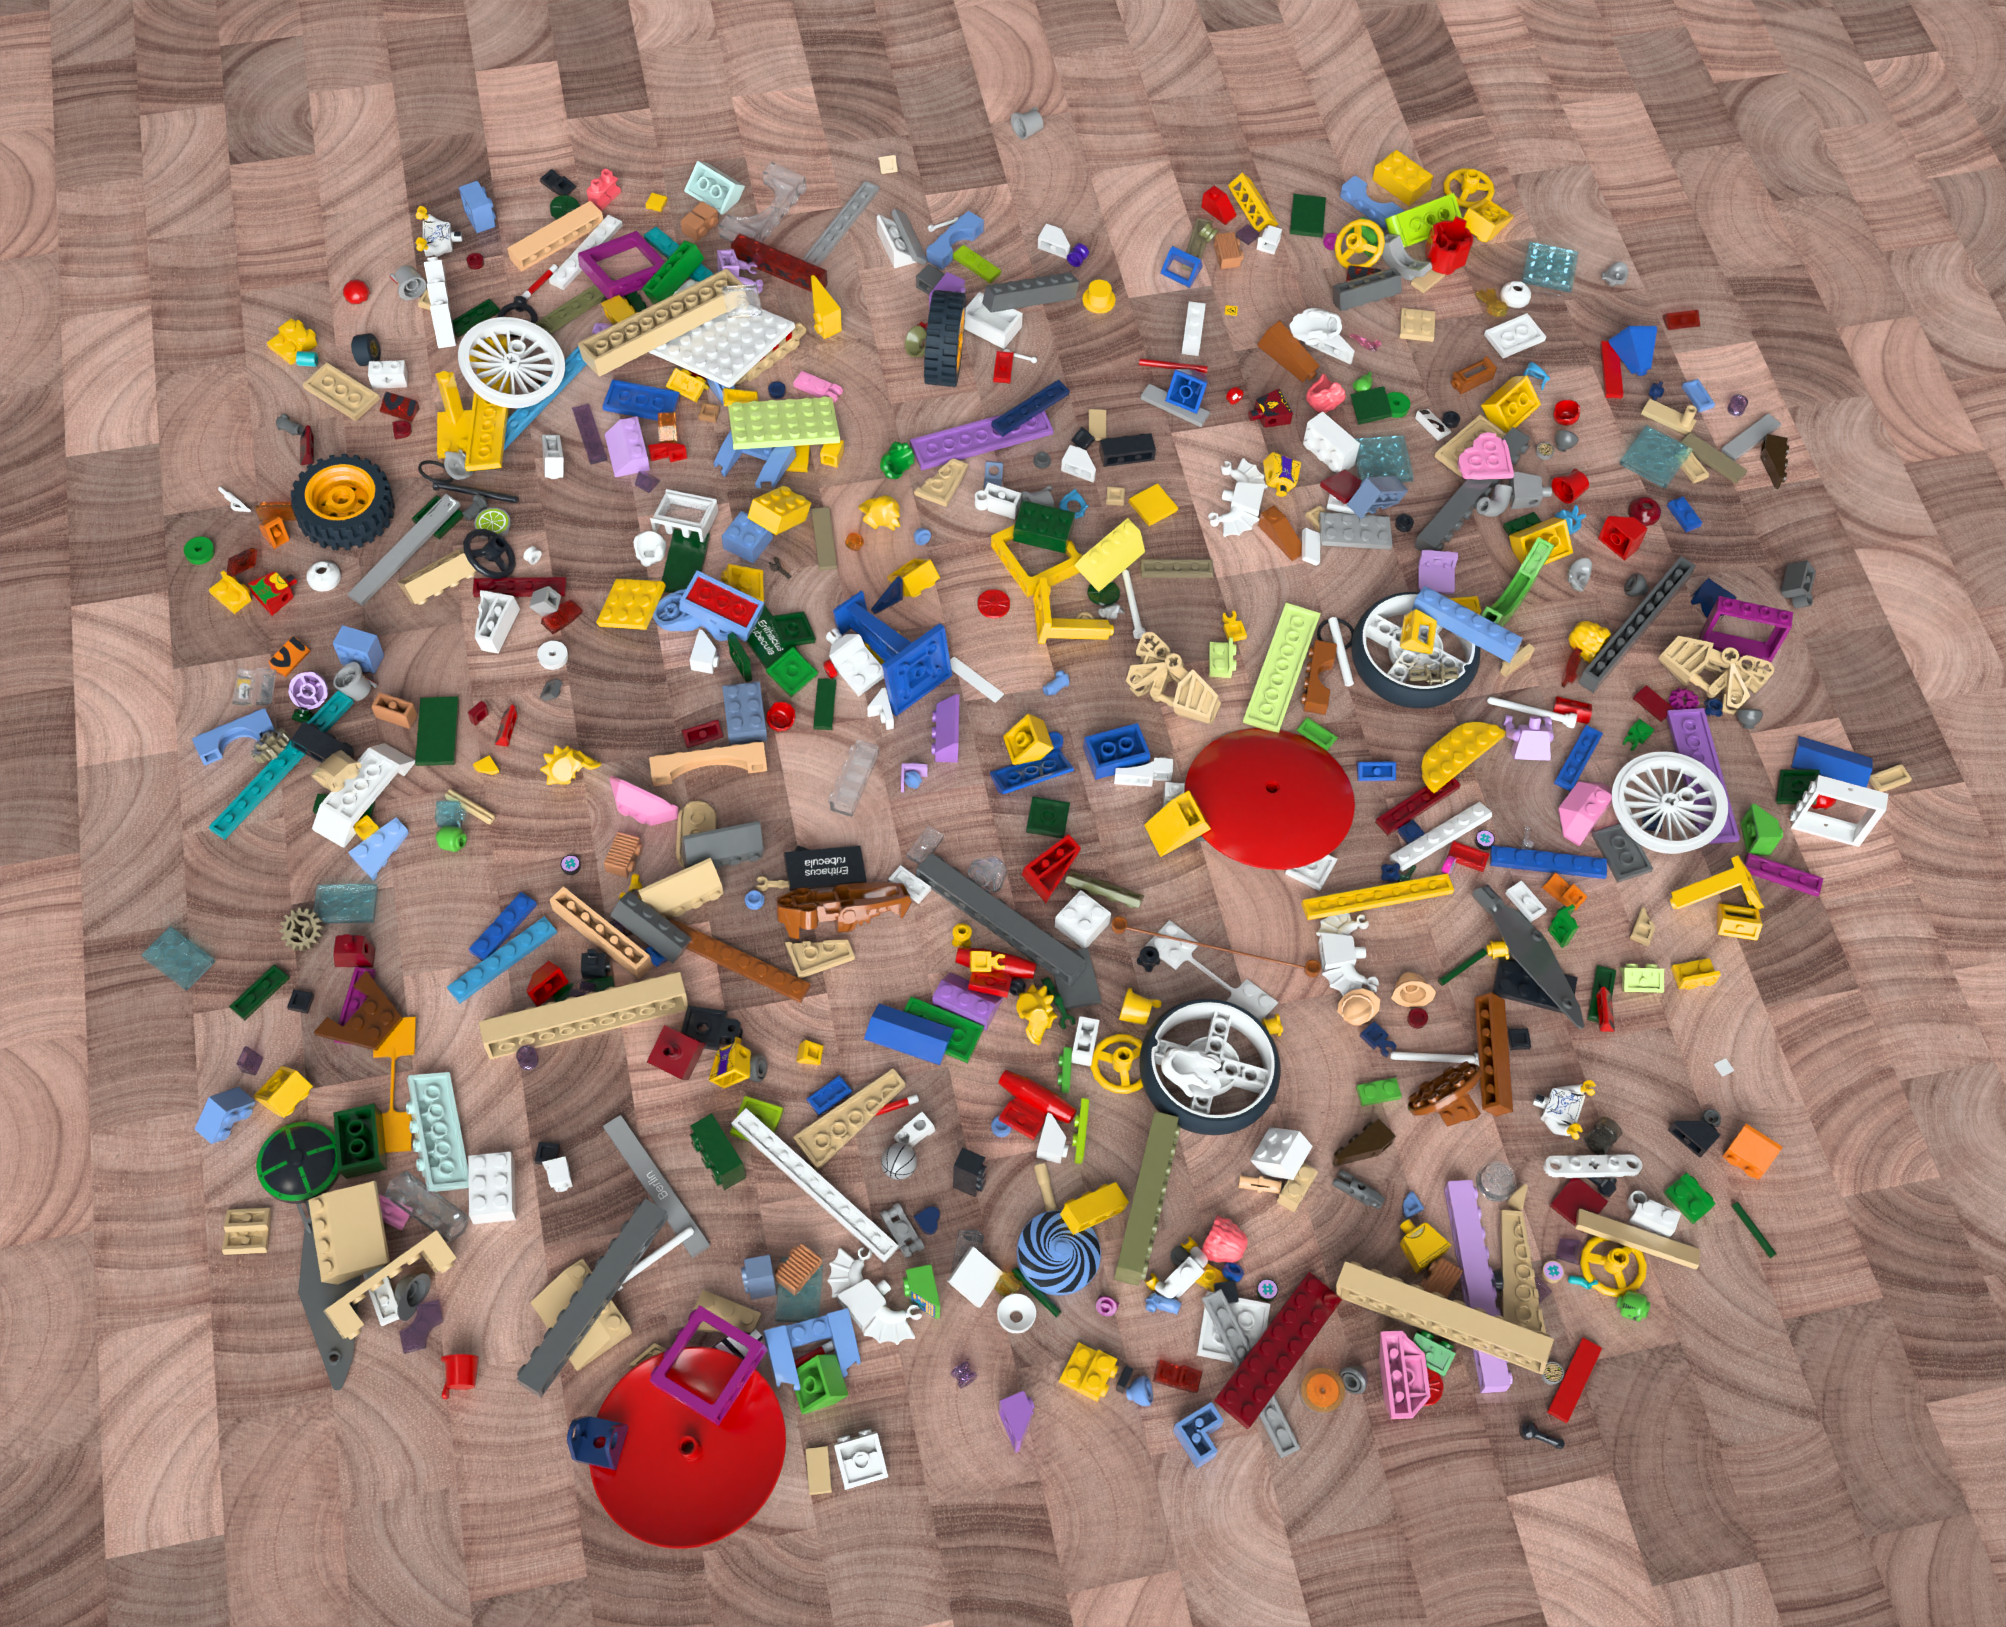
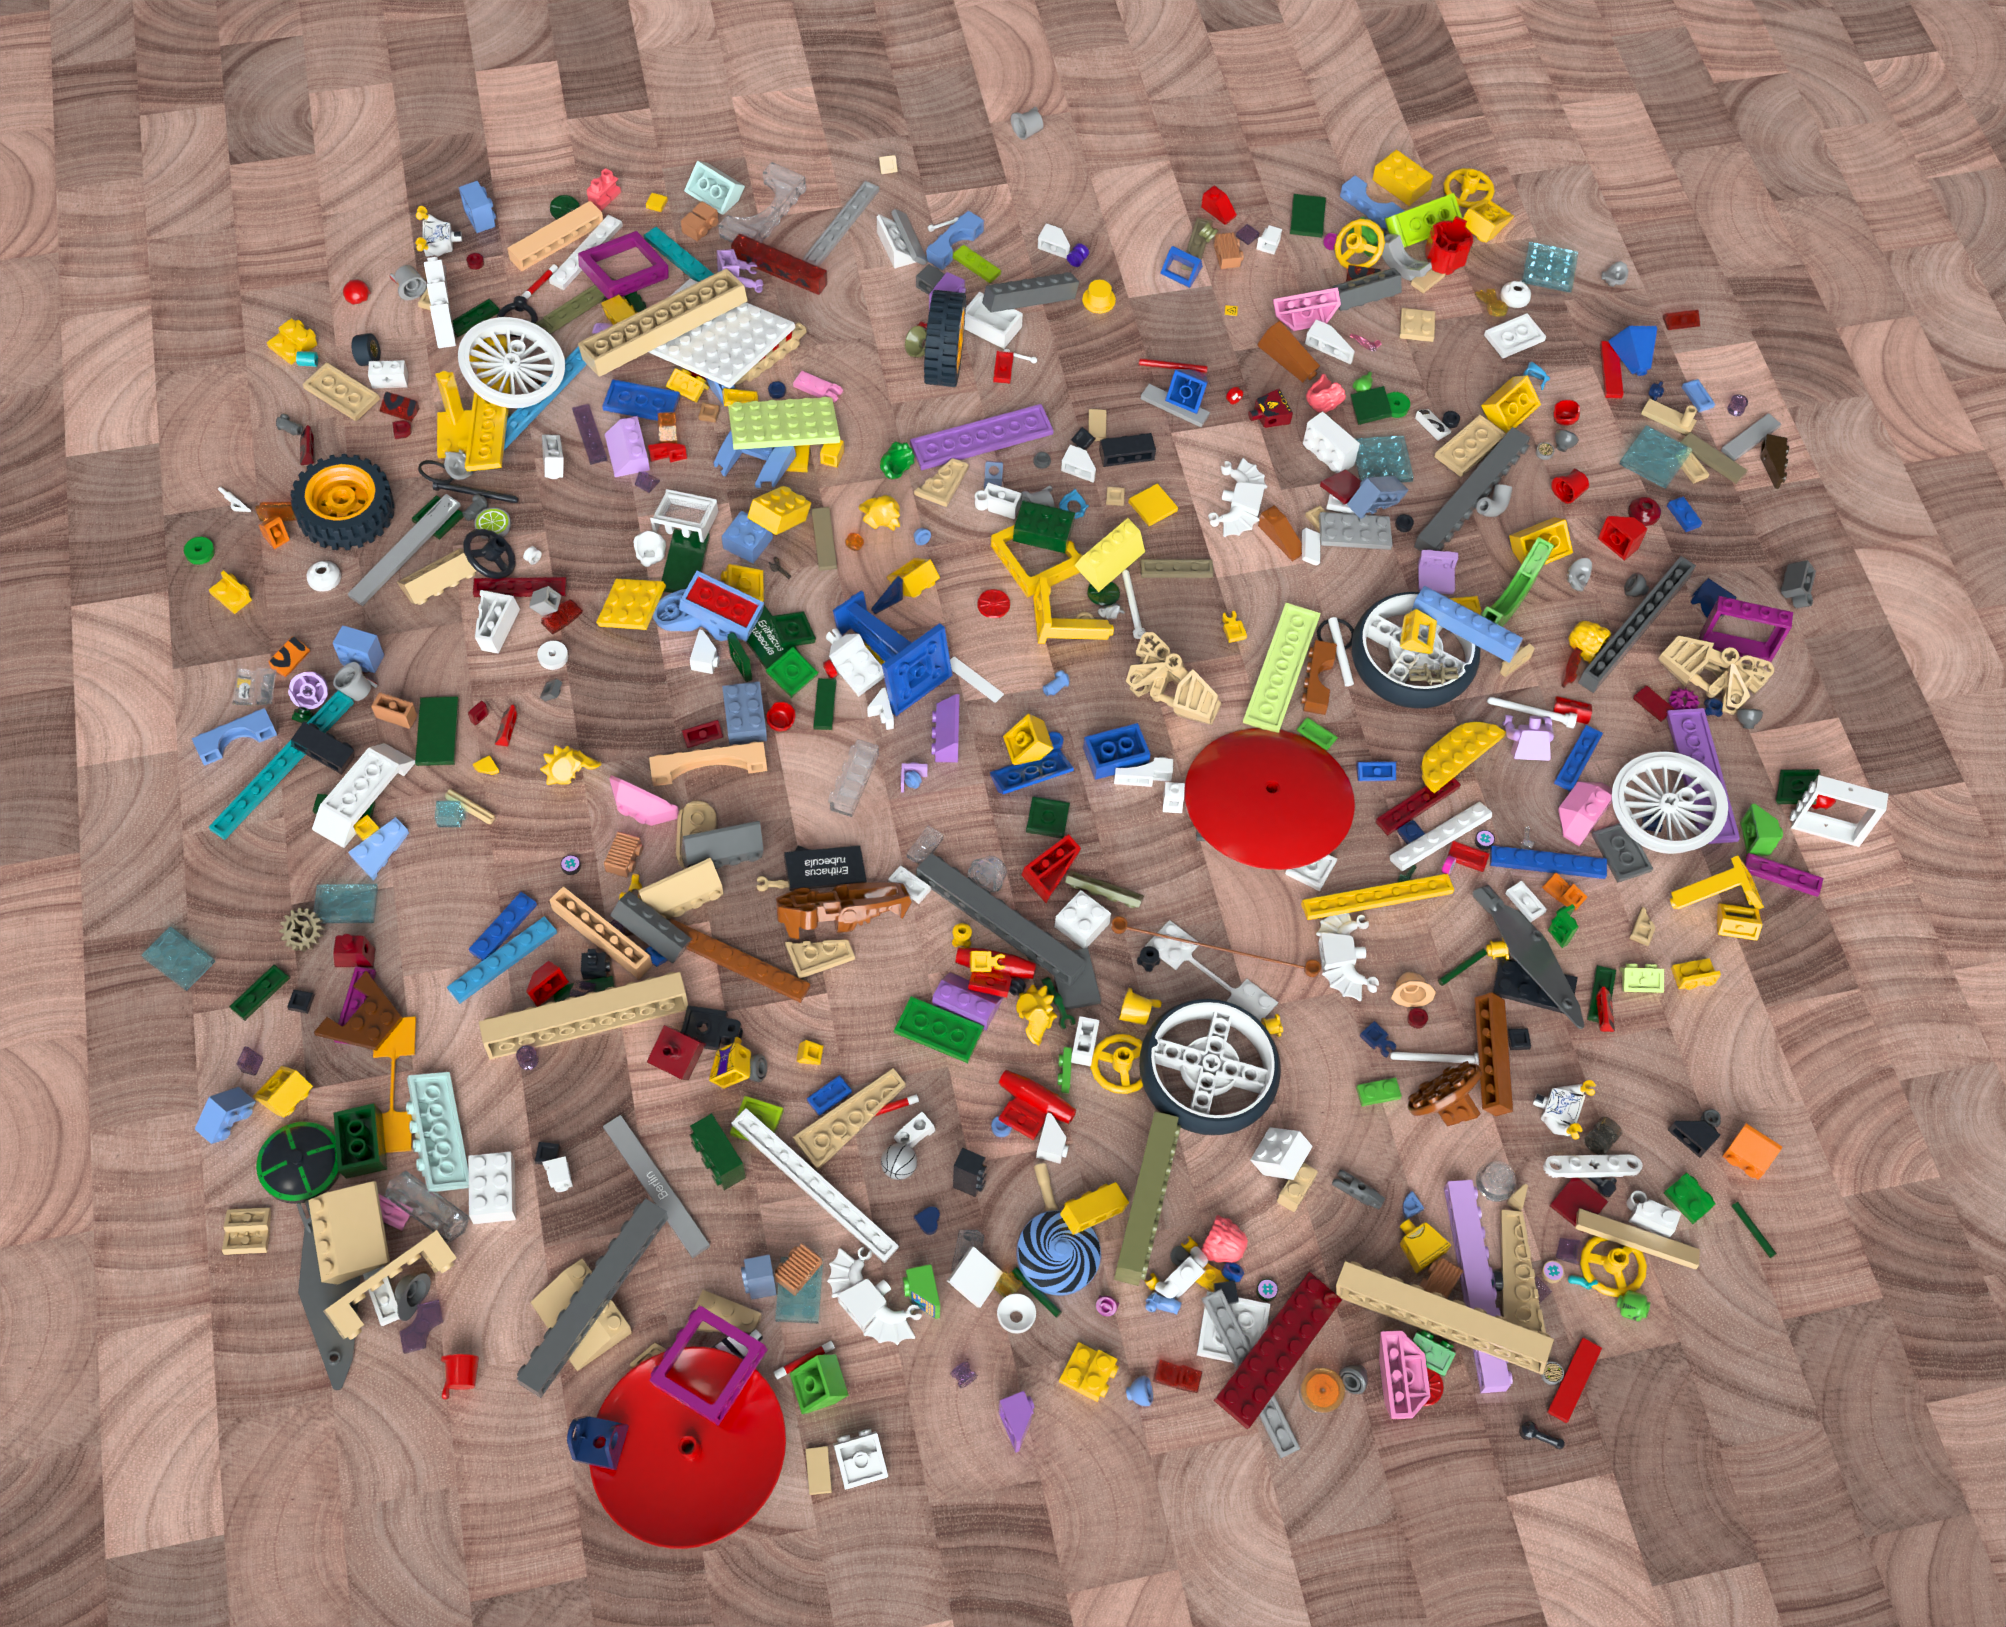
(241, 562): clear red tile -> none
(270, 745): dark tan gear -> none
(273, 591): torso -> none
(336, 770): tan slope -> none
(451, 838): bright green head -> none
(557, 184): black slope -> none
(659, 1253): white bar -> none
(673, 272): green brick -> none
(742, 301): clear plate -> none
(754, 900): medium blue plate -> none
(781, 1339): medium blue wedge -> none
(826, 311): yellow slope -> none
(902, 1230): light grey plate -> none
(908, 1034): slope -> none
(1030, 408): dark blue plate -> none
(1080, 1137): lime plate -> none
(1124, 1379): black tile -> none
(1176, 824): yellow slope -> none
(1192, 1072): white hair -> none
(1193, 328): white arch -> none
(1194, 1433): medium blue brick -> none
(1221, 659): yellowish green bracket -> none
(1257, 199): yellow fence -> none
(1259, 1184): light nougat pin -> none
(1281, 473): yellow torso -> none
(1302, 310): none -> bright pink wedge
(1315, 326): white hair -> none
(1358, 1006): light nougat piece -> none
(1369, 1144): dark brown slope -> none
(1394, 875): dark blue plate -> none
(1473, 375): dark orange window -> none
(1486, 459): bright pink plate -> none
(1521, 523): dark green plate -> none
(1527, 490): light grey torso -> none
(1568, 516): dark azure piece -> none
(1638, 734): green plate -> none
(1724, 1067): white sticker -> none
(1832, 761): blue slope -> none
(1890, 778): tan tile -> none

